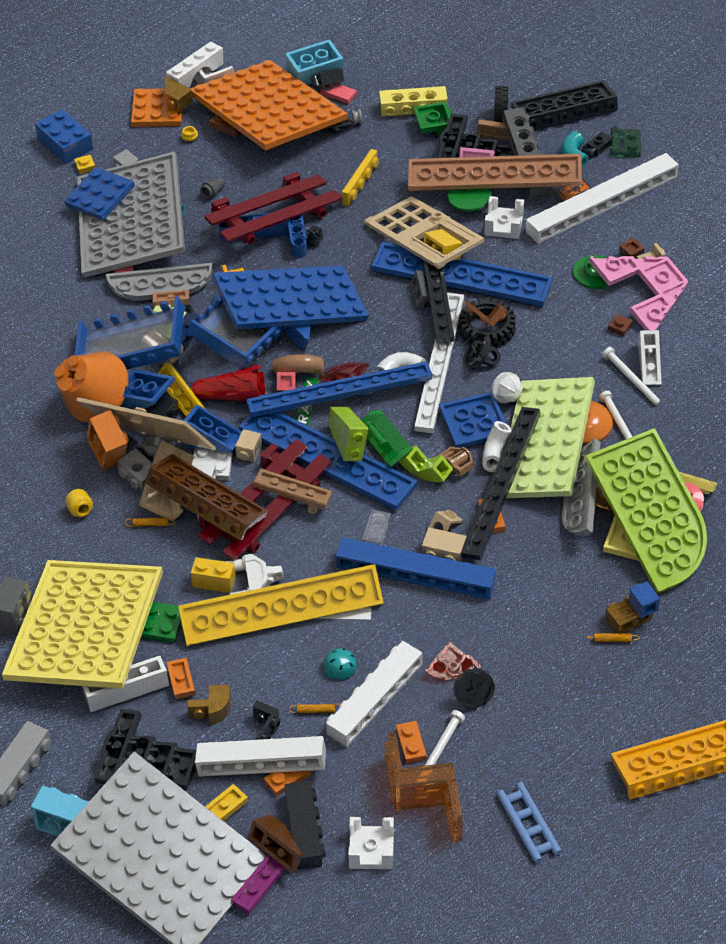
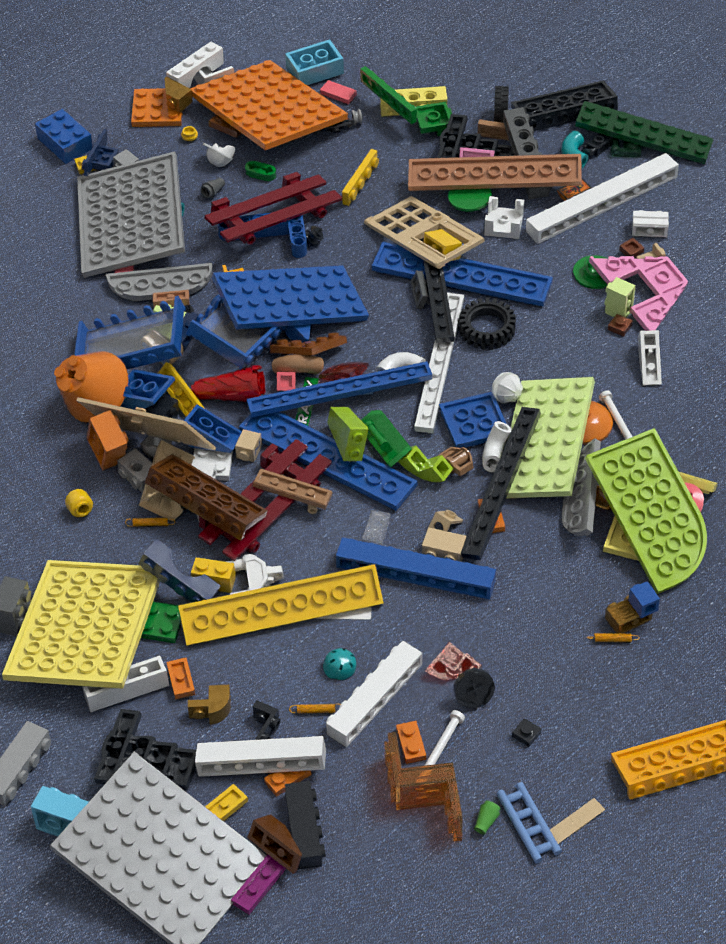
(99, 193): blue plate -> none
(100, 156): none -> dark blue bracket
(159, 563): none -> arch
(219, 156): none -> white piece
(260, 171): none -> green beam
(309, 347): none -> dark orange plate
(328, 77): black piece -> none
(371, 845): white panel -> none
(388, 95): none -> green plate
(478, 352): black tile -> none
(486, 817): none -> bright green cone
(496, 315): dark orange bracket -> none
(526, 732): none -> black plate
(576, 820): none -> tan piece
(609, 353): white bar -> none
(619, 297): none -> yellowish green brick
(644, 132): none -> dark green plate
(650, 223): none -> white brick

